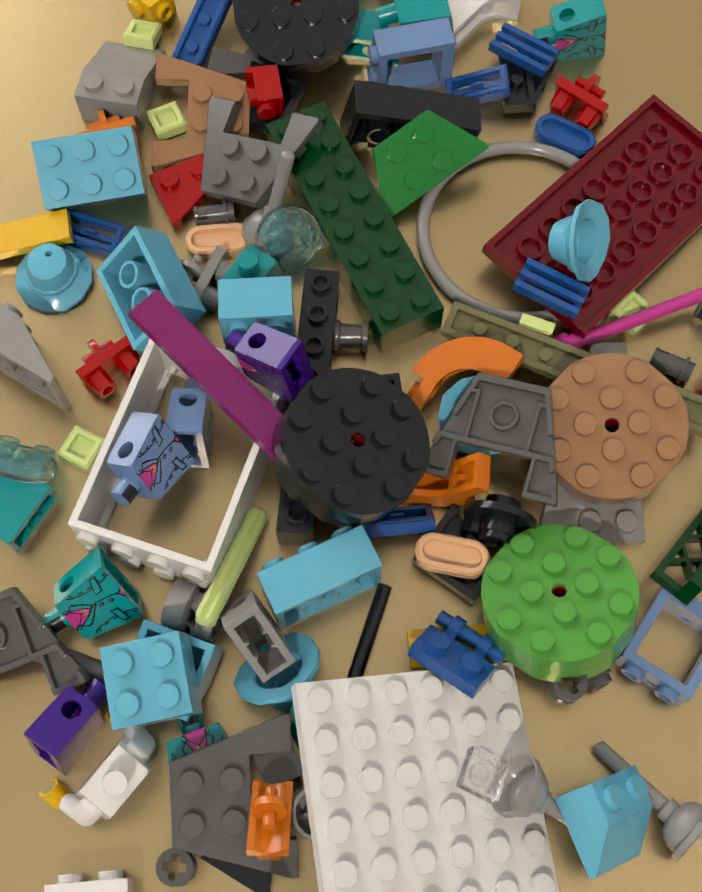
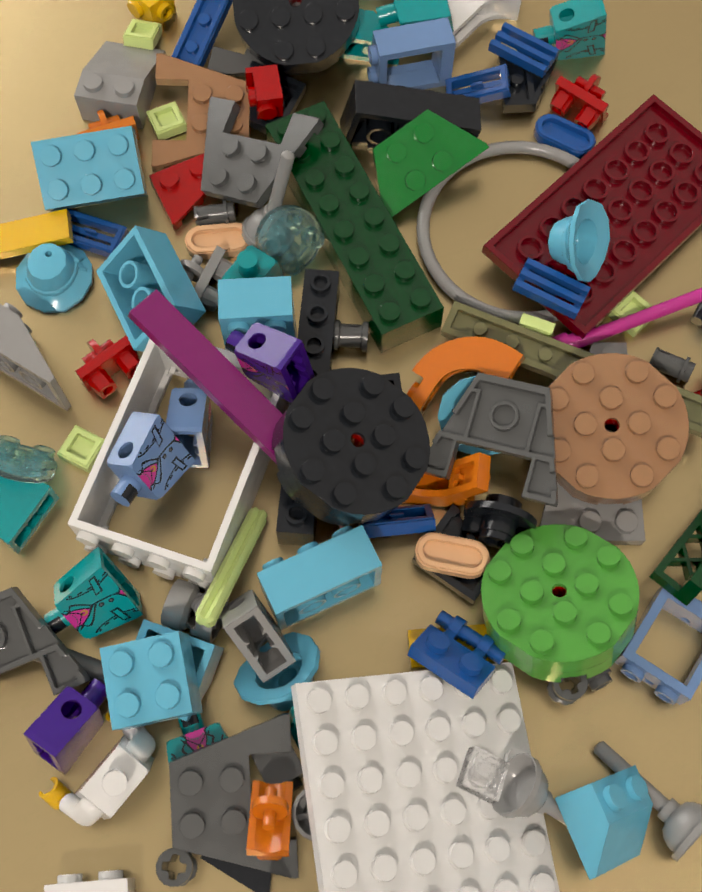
(369, 631): black bar -> none

